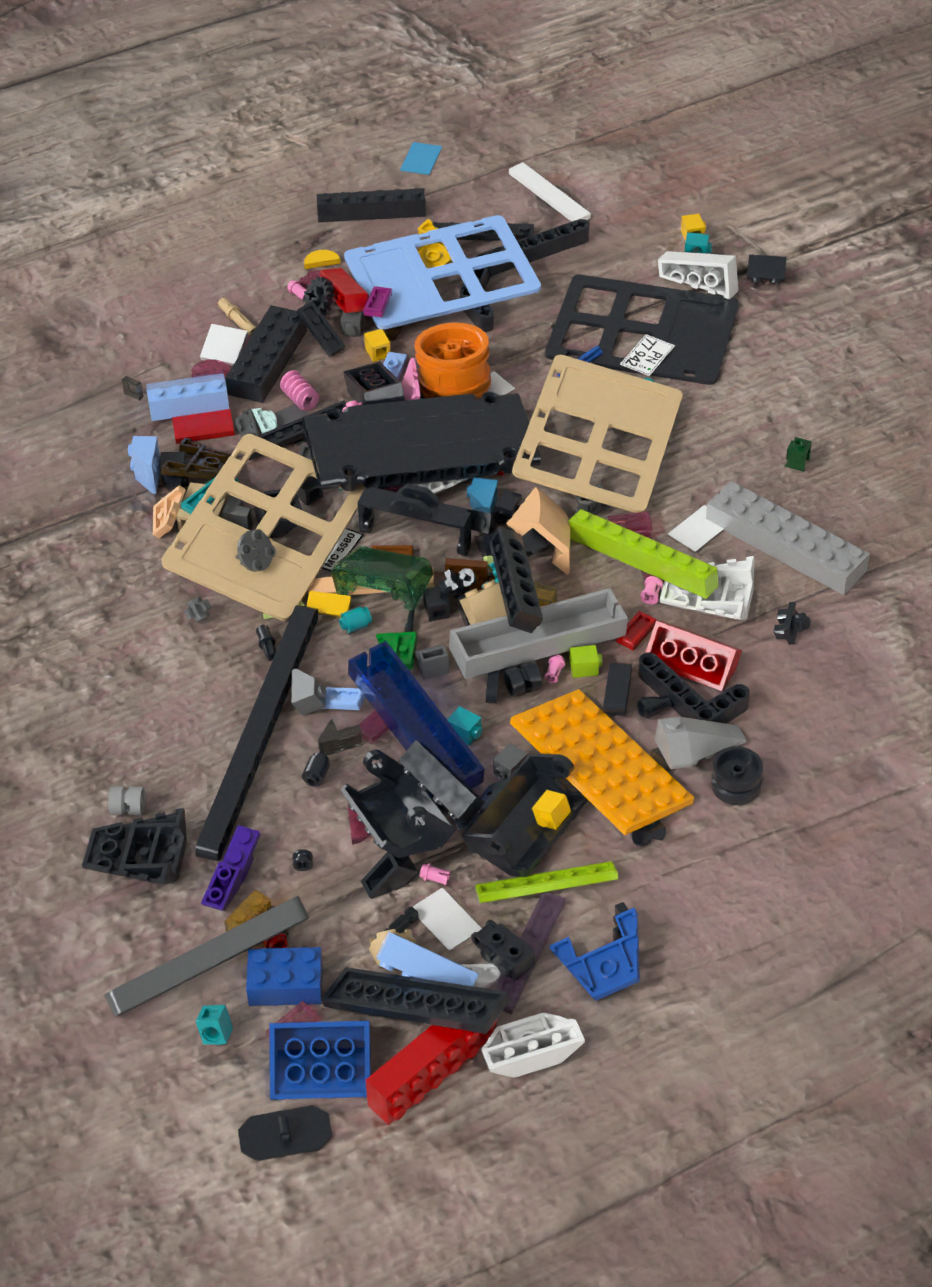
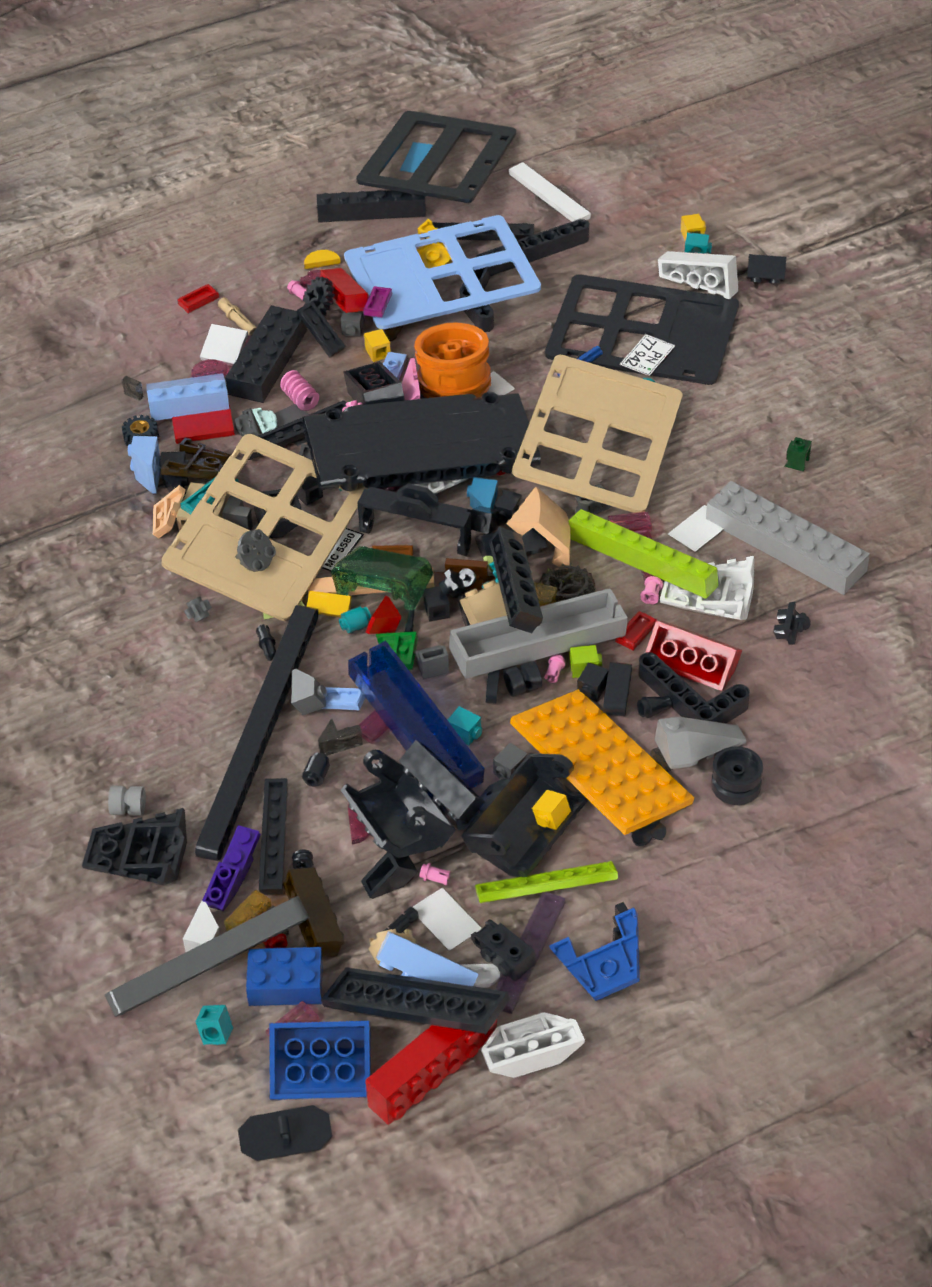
(139, 427): none -> black wheel
(198, 298): none -> red tile
(201, 929): none -> white slope
(273, 836): none -> black plate
(322, 926): none -> dark brown brick
(385, 618): none -> red slope
(430, 164): none -> black door
(569, 580): none -> clear smoke gear
(592, 681): none -> black brick

